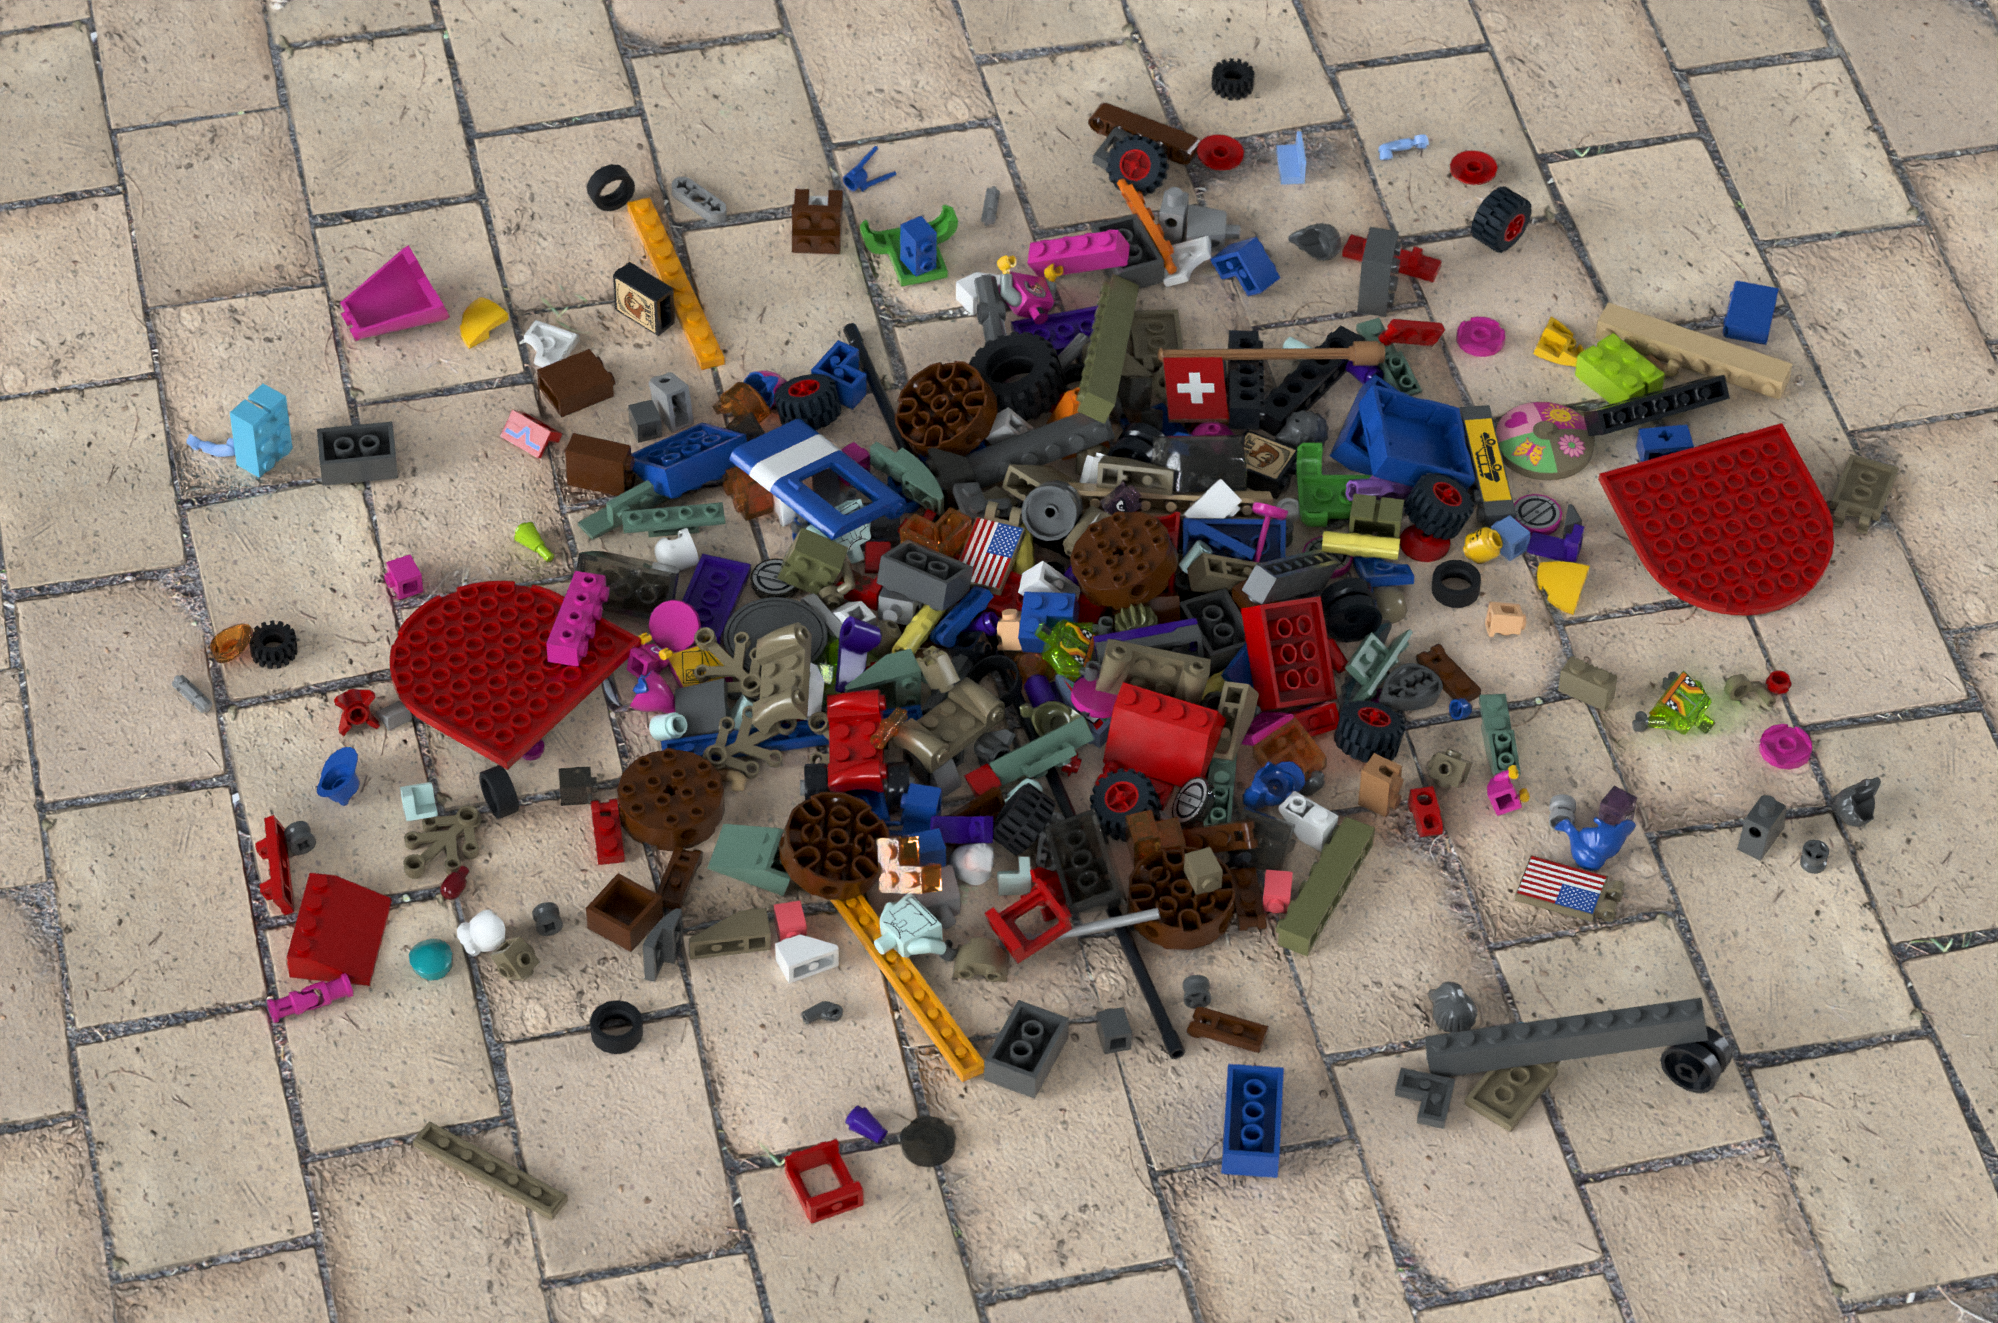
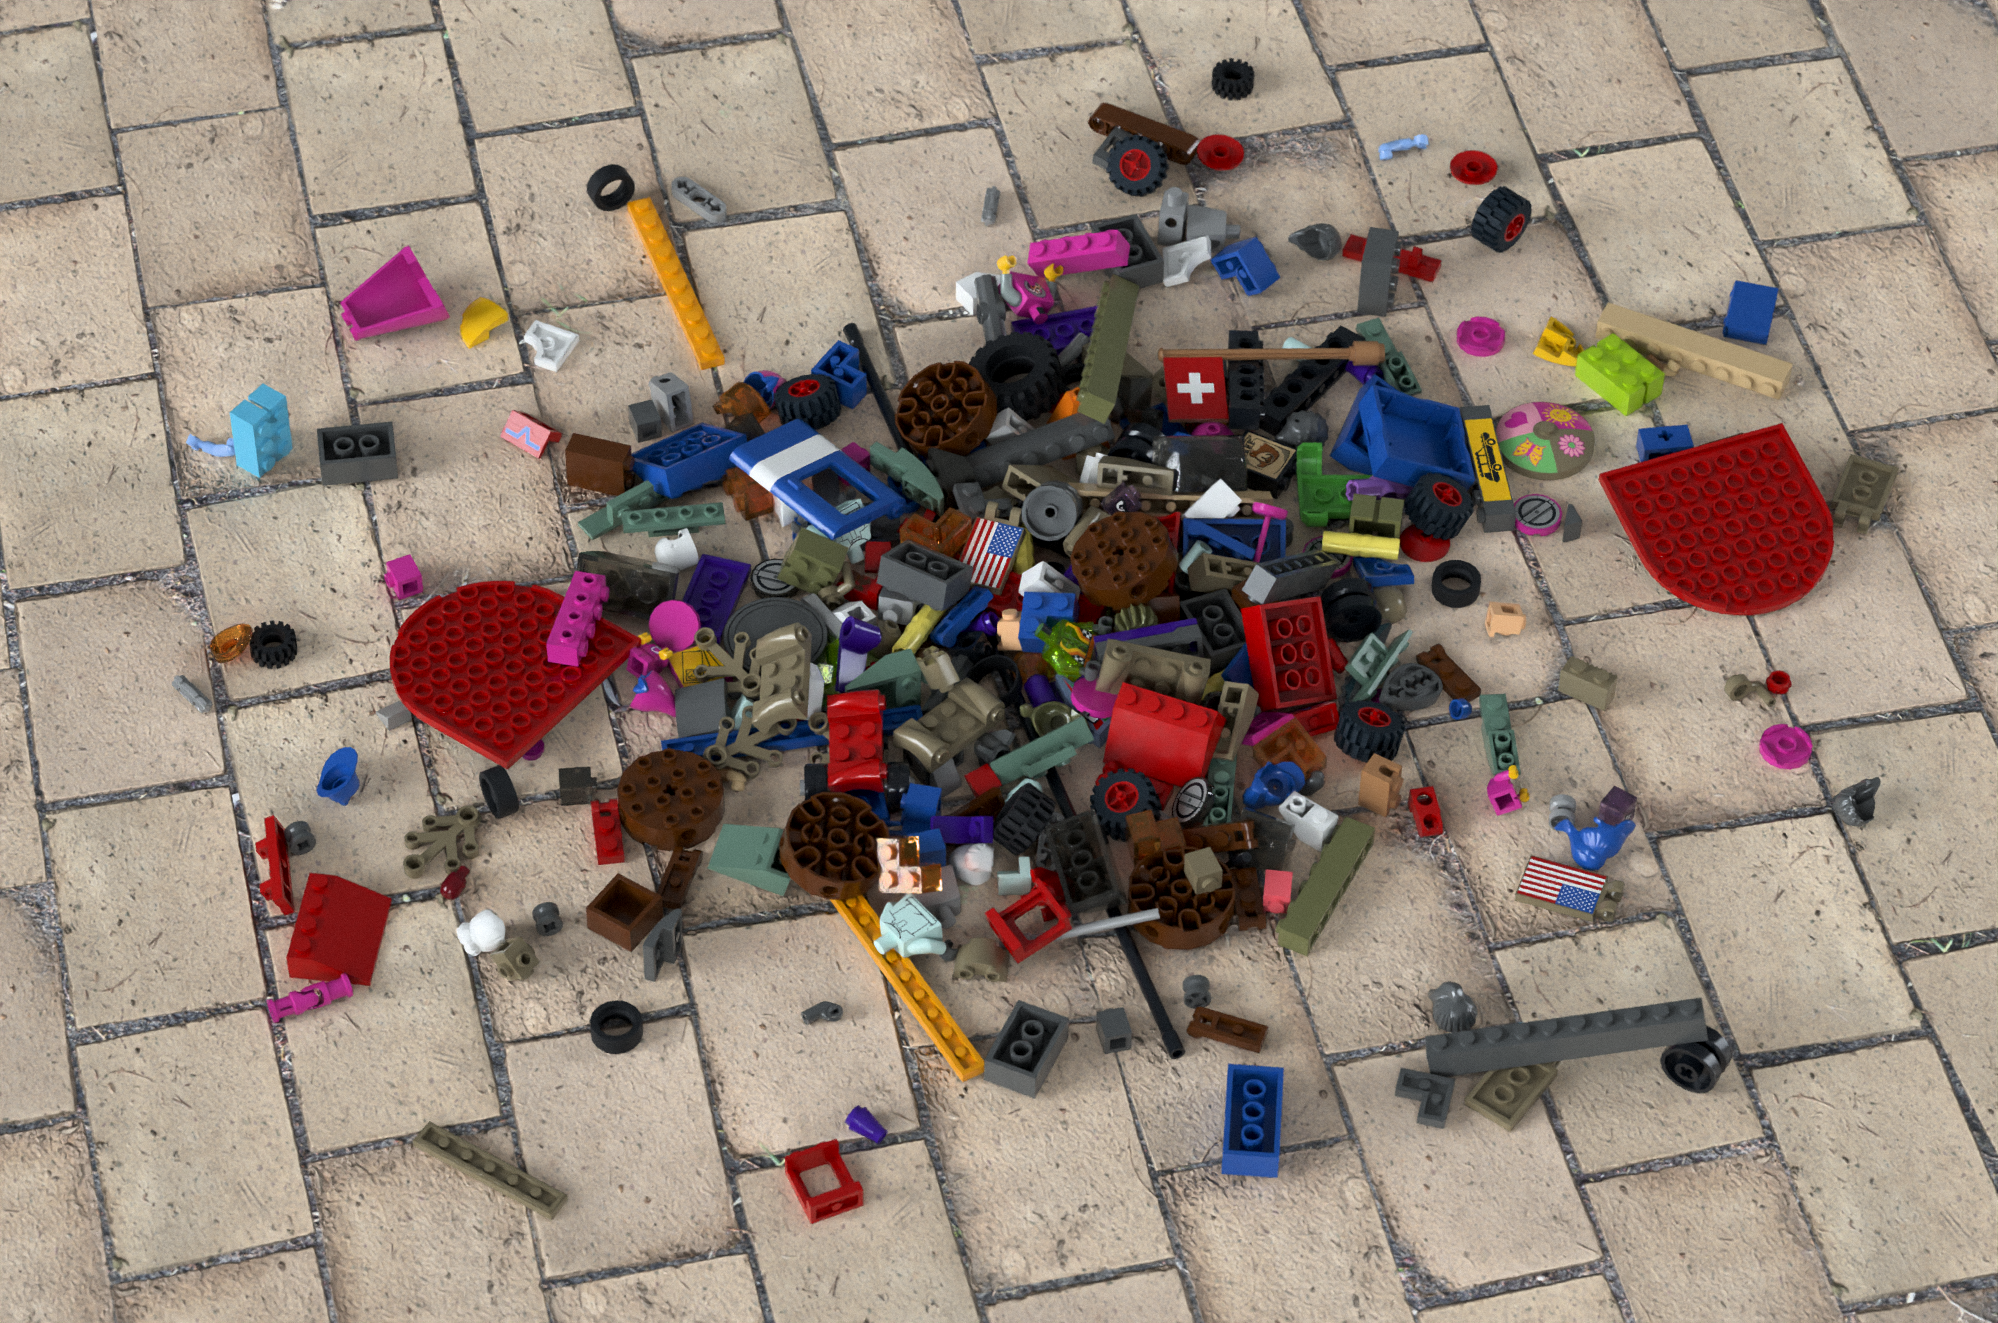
(355, 709): red brick -> none
(418, 801): light aqua panel -> none
(431, 959): teal hat -> none
(529, 537): lime cone -> none
(576, 382): reddish brown brick -> none
(643, 298): black brick -> none
(667, 726): light aqua brick -> none
(737, 934): dark tan slope -> none
(789, 920): coral brick -> none
(805, 957): white slope -> none
(817, 222): reddish brown brick -> none
(857, 176): blue plant -> none
(889, 243): bright green piece -> none
(889, 727): clear orange axle -> none
(918, 246): blue brick -> none
(928, 1141): clear smoke tile -> none
(1073, 766): red plate -> none
(1136, 204): orange plate -> none
(1154, 331): dark tan tile -> none
(1291, 506): white tile -> none
(1292, 161): light blue panel -> none
(1411, 332): red plate -> none
(1458, 769): dark tan brick -> none
(1482, 545): yellow head -> none
(1514, 537): medium blue brick -> none
(1557, 548): dark purple bracket -> none
(1562, 583): yellow brick -> none
(1656, 405): black brick -> none
(1678, 707): clear neon green torso -> none
(1769, 819): dark grey torso -> none
(1811, 850): dark grey wheel -> none

